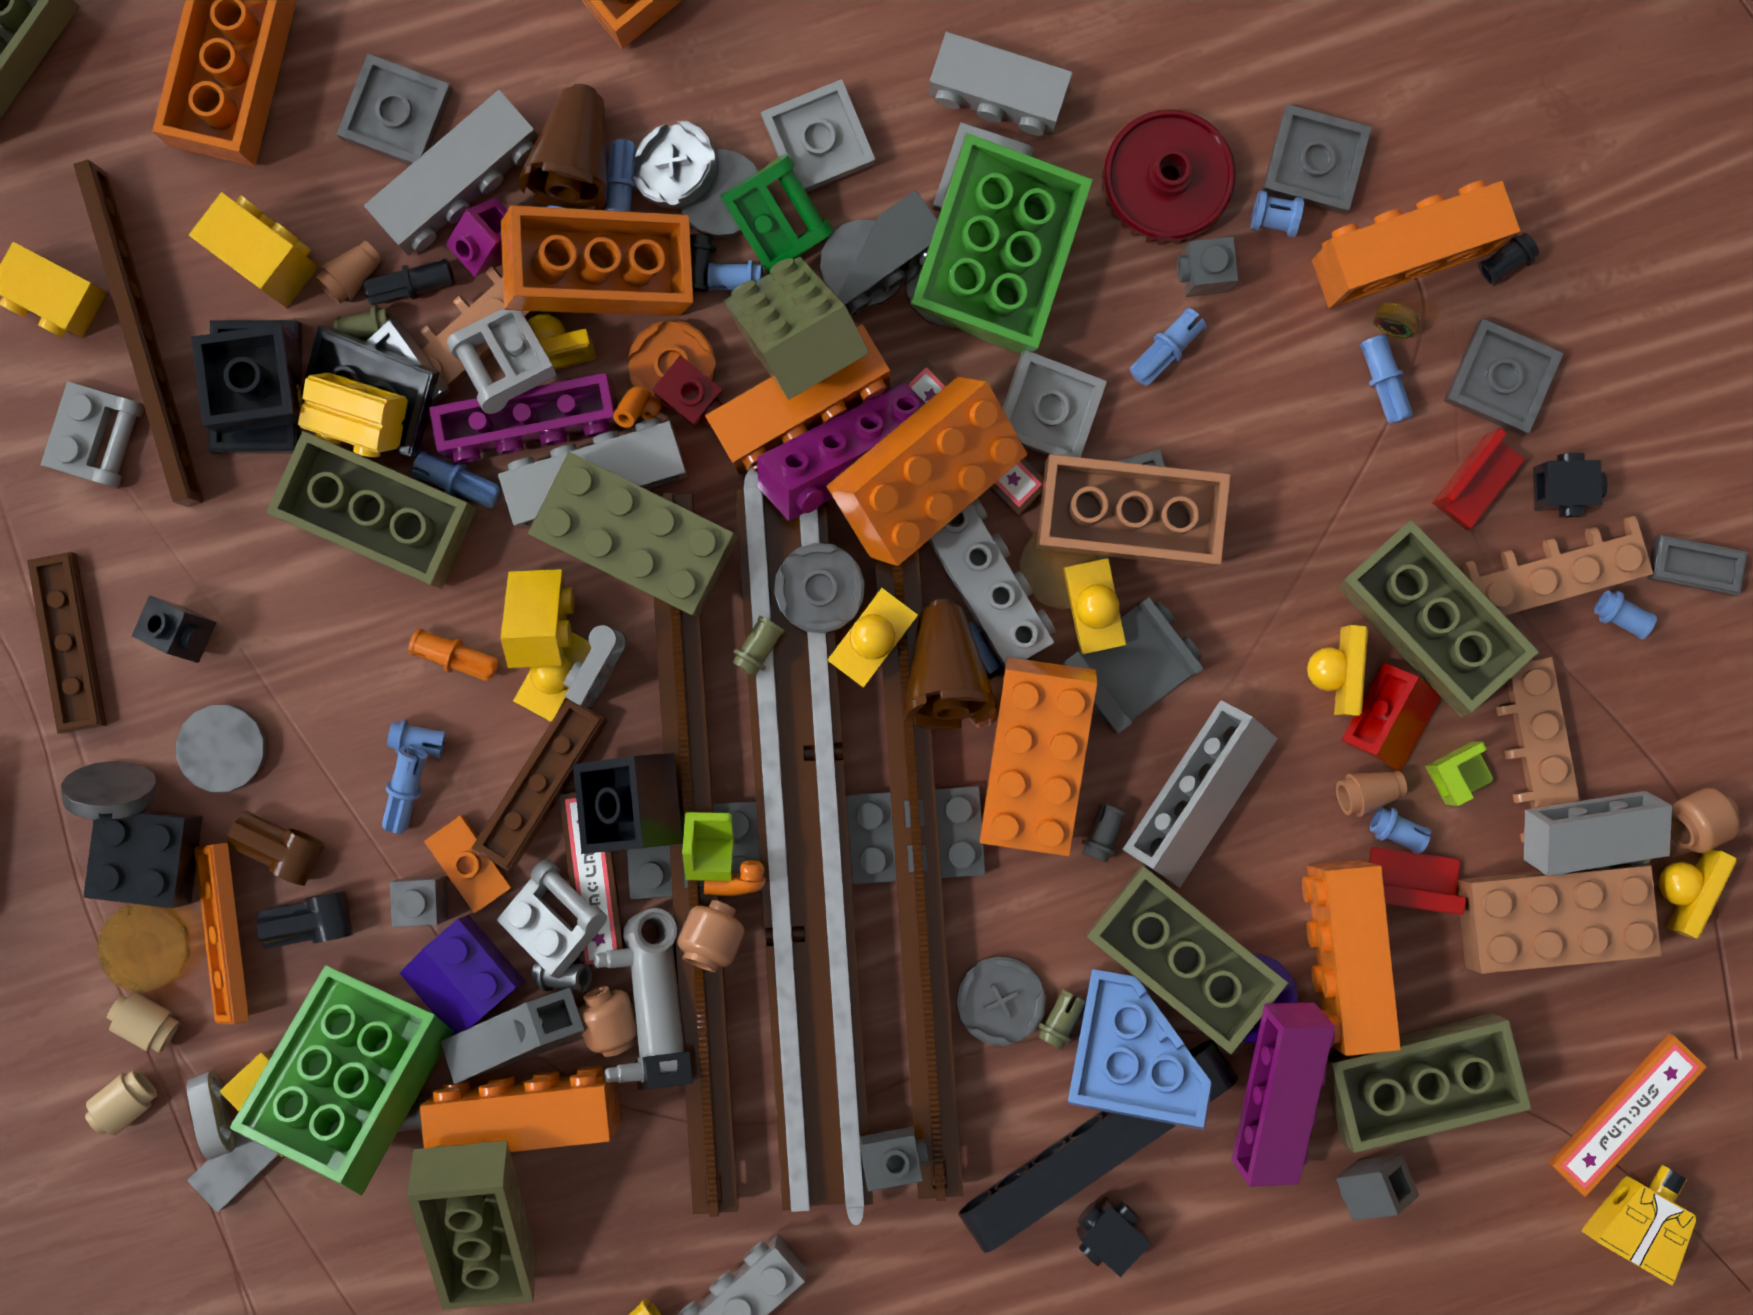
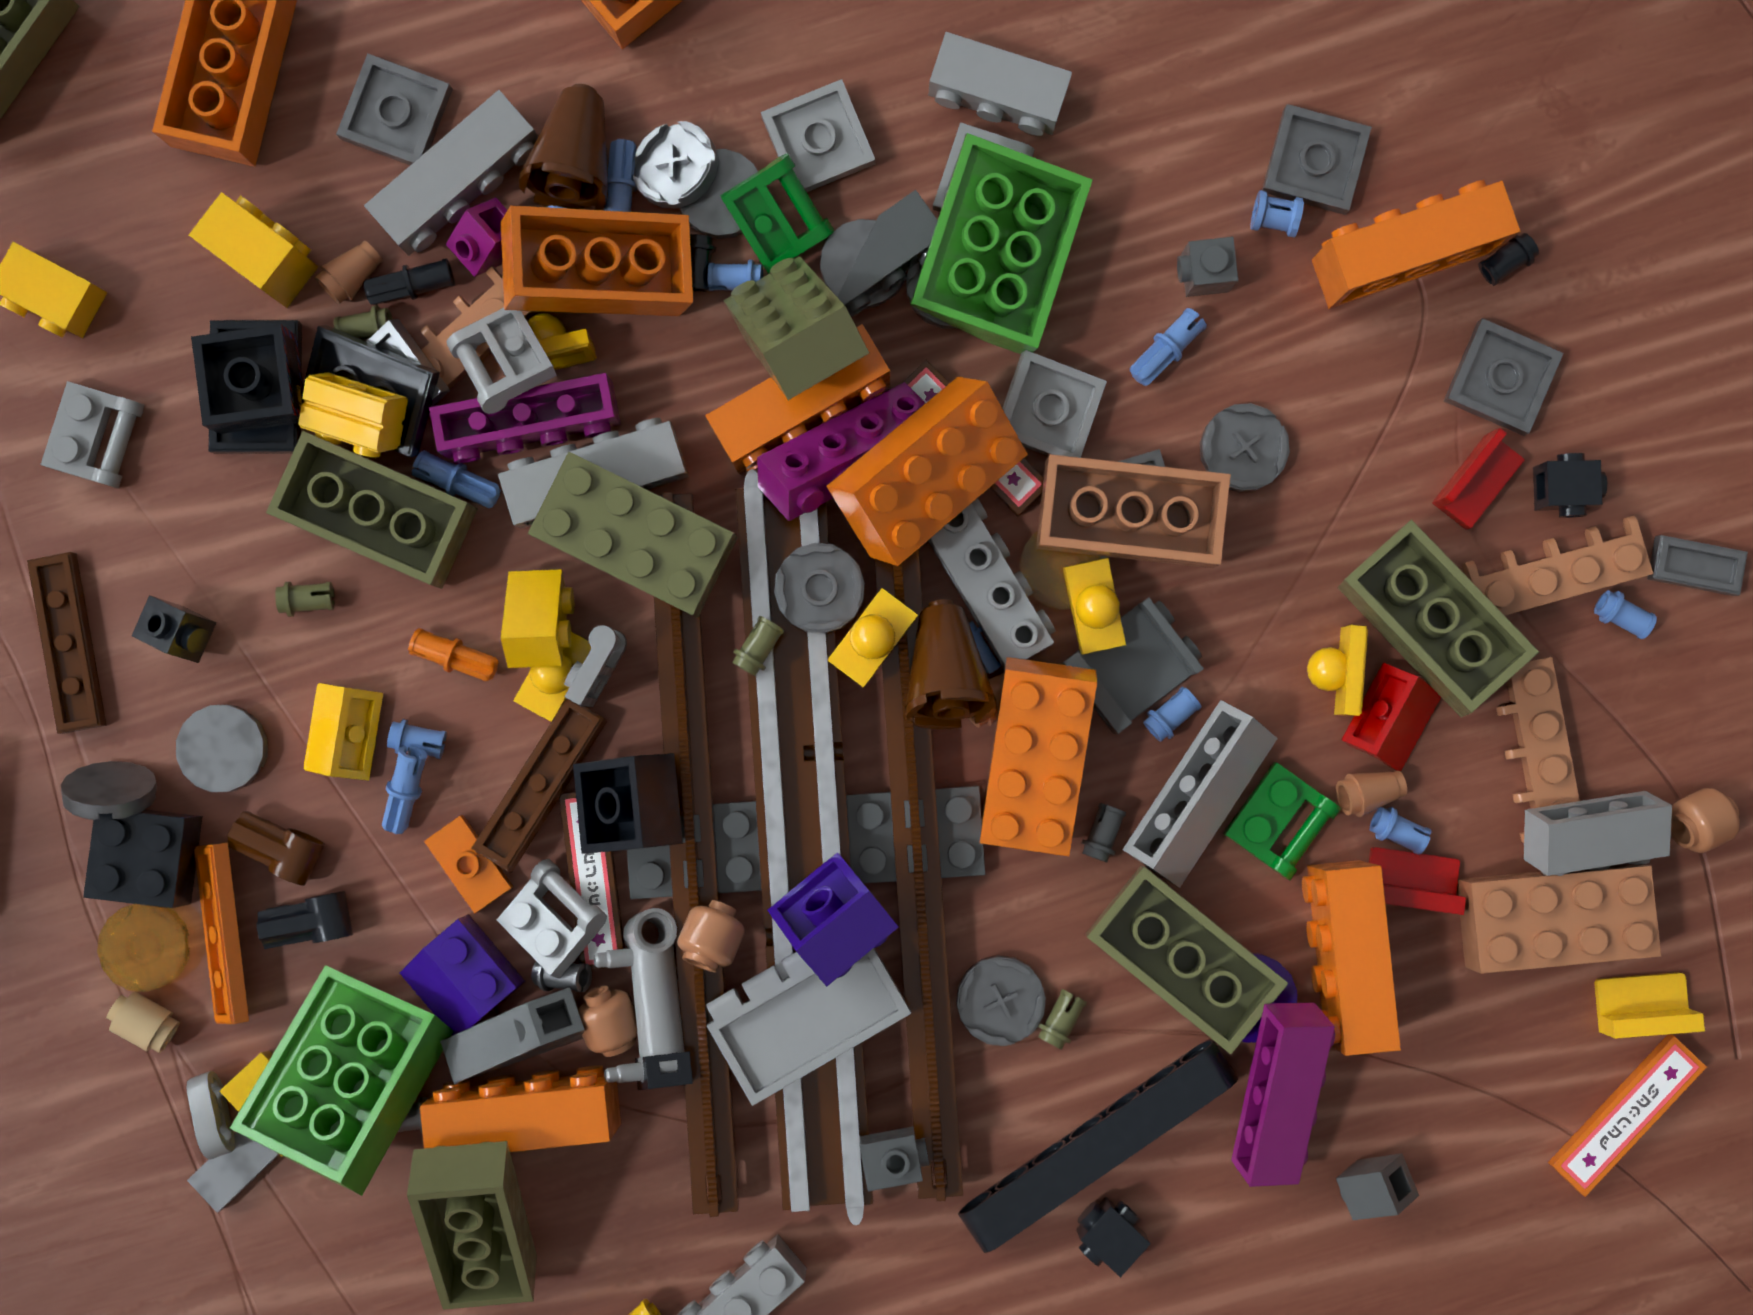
(120, 1102): tan brick -> none
(138, 334): reddish brown tile -> none
(304, 598): none -> olive pin
(343, 732): none -> yellow panel
(419, 901): flat silver brick -> none
(634, 404): orange arm -> none
(660, 347): orange tile -> none
(688, 392): dark red brick -> none
(708, 846): lime panel -> none
(747, 881): orange arm -> none
(800, 1022): none -> light grey hinge
(832, 919): none -> dark purple slope
(1134, 1059): medium blue plate -> none
(1162, 206): dark red wheel -> none
(1171, 714): none -> medium blue pin
(1247, 445): none -> flat silver tile
(1269, 812): none -> green plate
(1386, 379): medium blue axle -> none
(1396, 320): clear yellow tile -> none
(1432, 1085): olive brick -> none
(1460, 773): lime panel -> none
(1645, 1006): none -> yellow panel
(1646, 1224): yellow torso -> none
(1695, 890): yellow tile -> none

